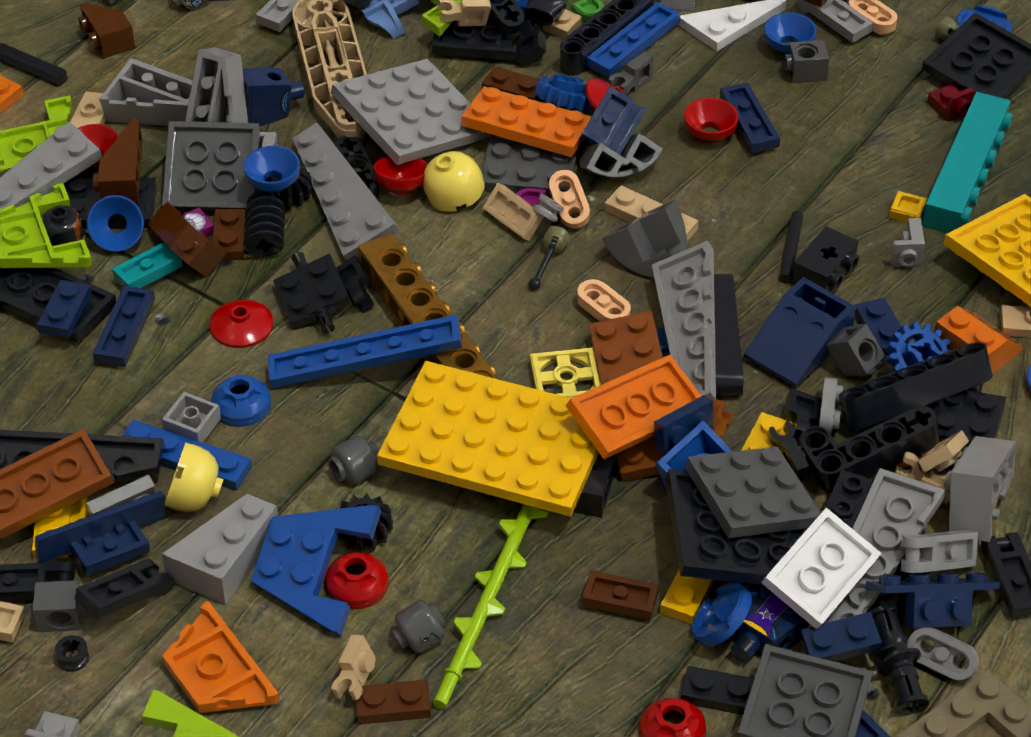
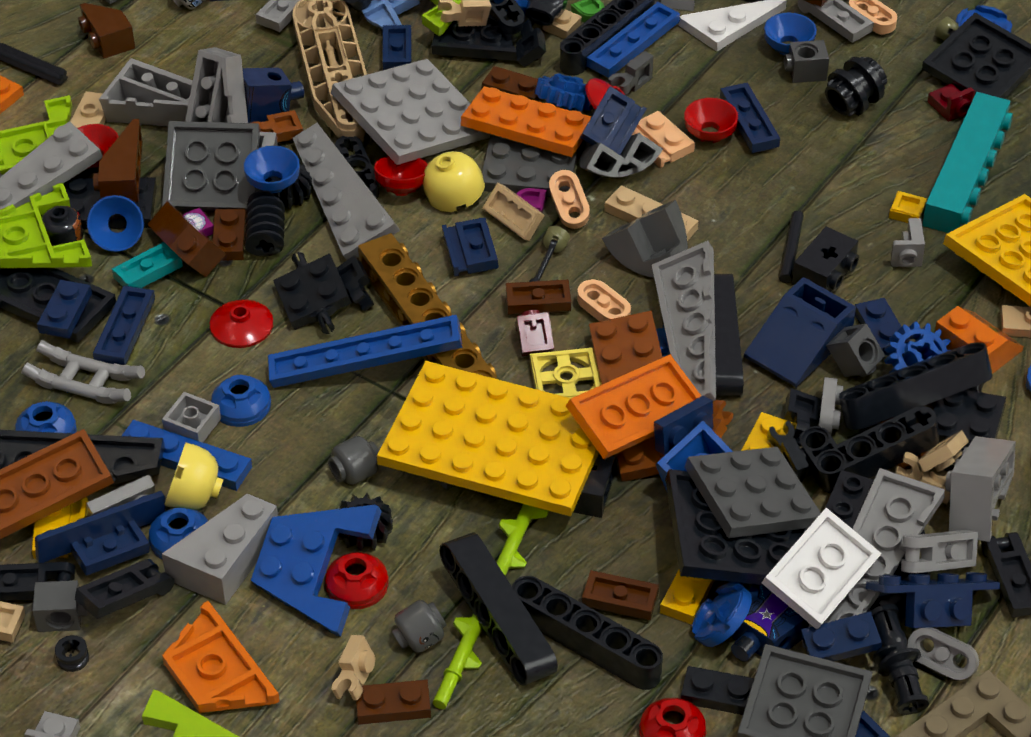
(60, 422): none -> blue piece
(75, 362): none -> light grey piece
(164, 537): none -> blue piece
(284, 124): none -> dark orange plate
(396, 45): none -> dark blue plate
(470, 246): none -> dark blue plate
(498, 609): none -> black beam
(534, 332): none -> bracket
(538, 295): none -> reddish brown plate
(548, 208): light grey bush -> none
(591, 633): none -> black beam
(667, 136): none -> light nougat plate
(856, 86): none -> black piece

